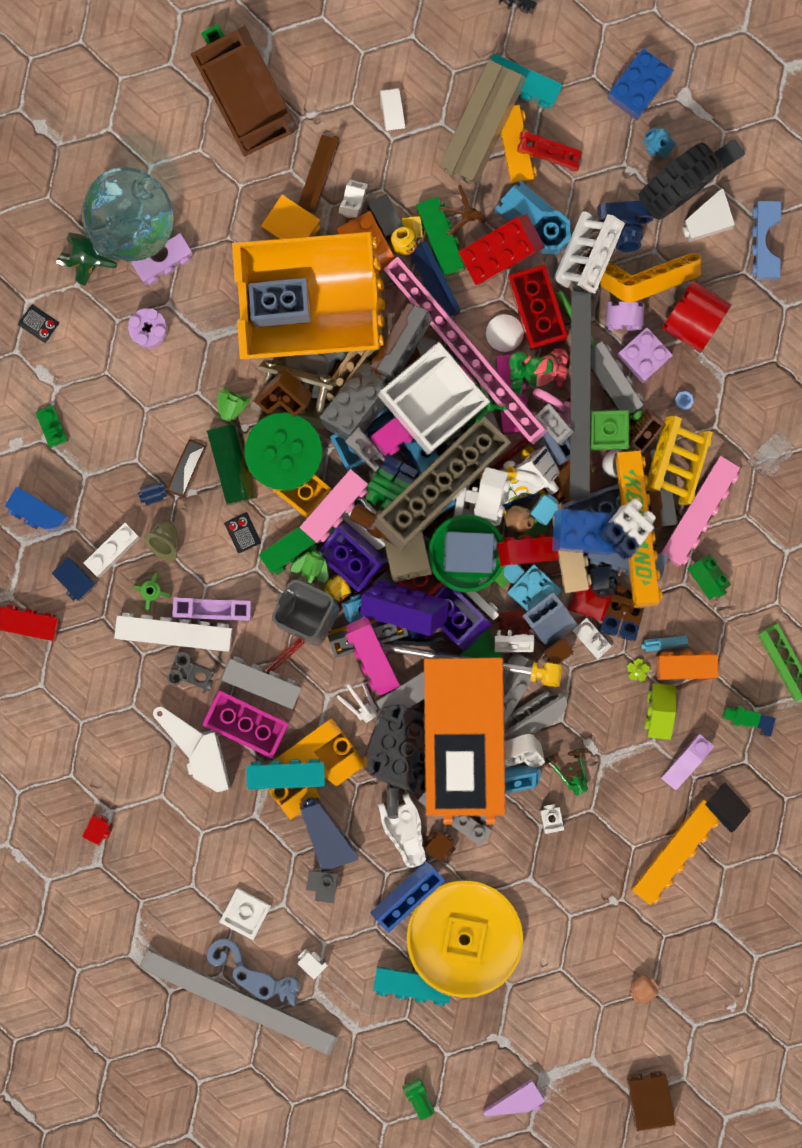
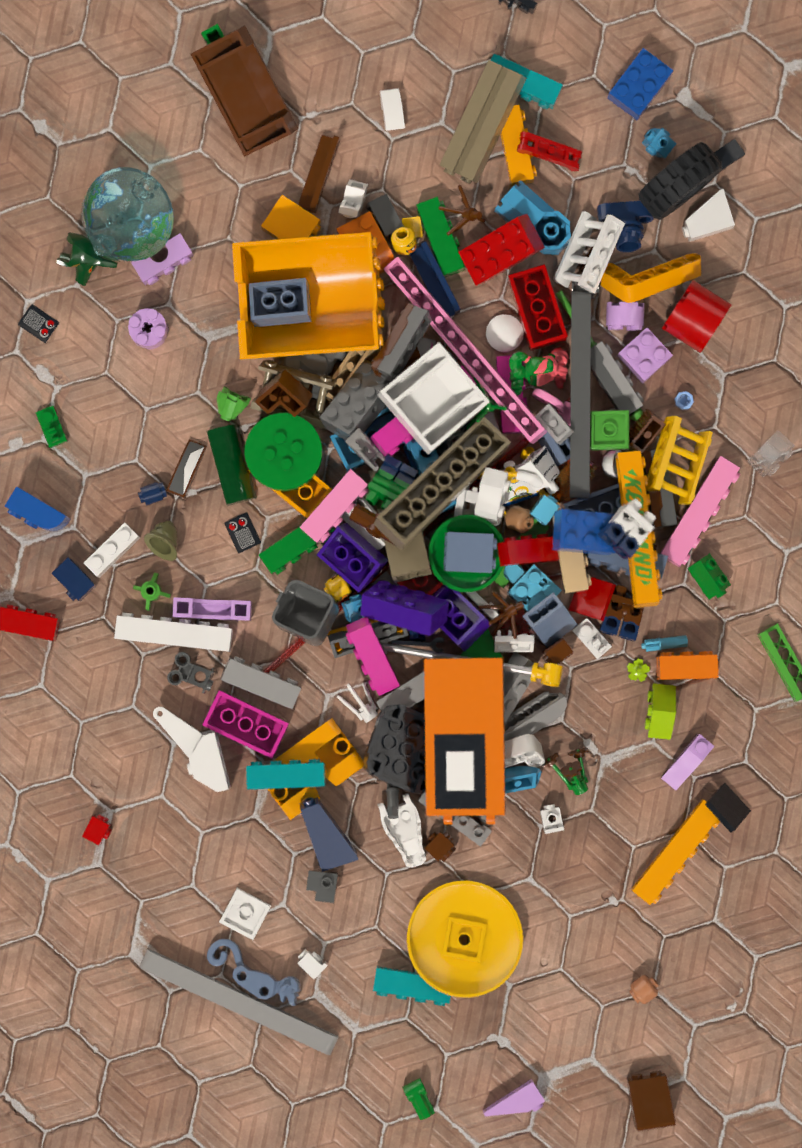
(312, 566): bright green brick -> none
(407, 896): blue brick -> none
(507, 610): none -> reddish brown plant
(603, 581): black brick -> none
(749, 719): green hips -> none
(766, 264): medium blue arch -> none

